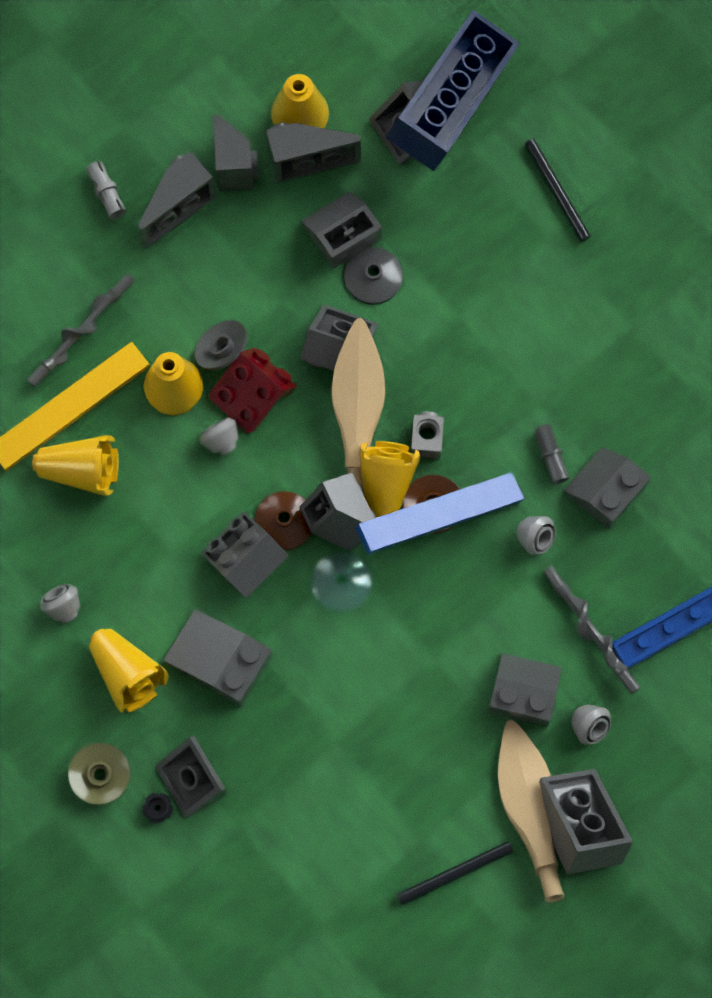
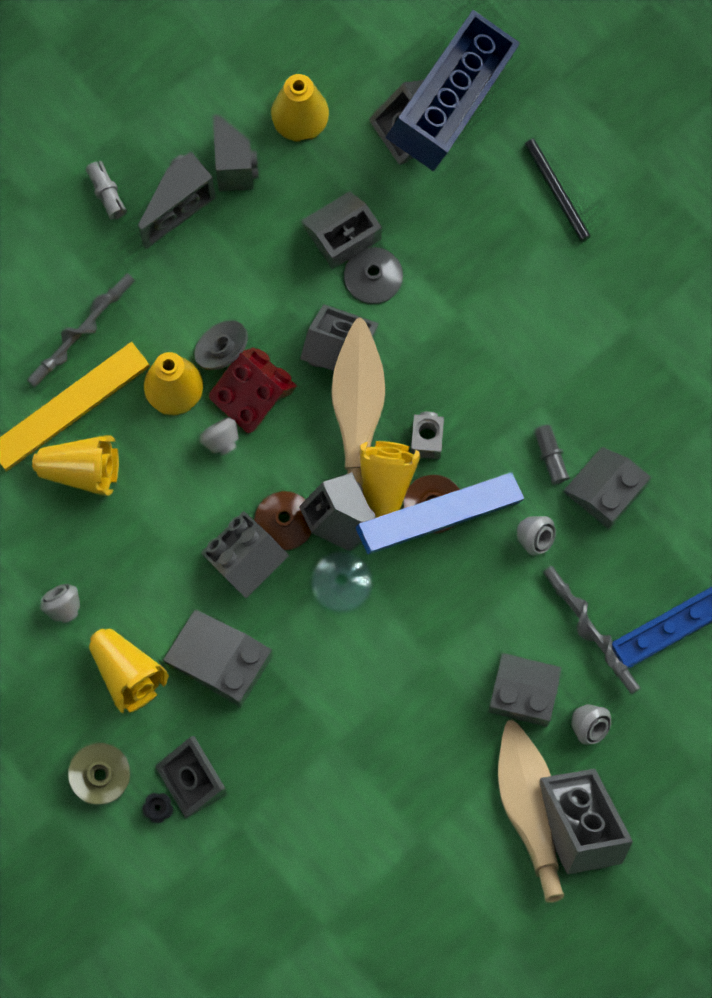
(307, 150): dark grey slope -> none
(454, 873): black bar -> none

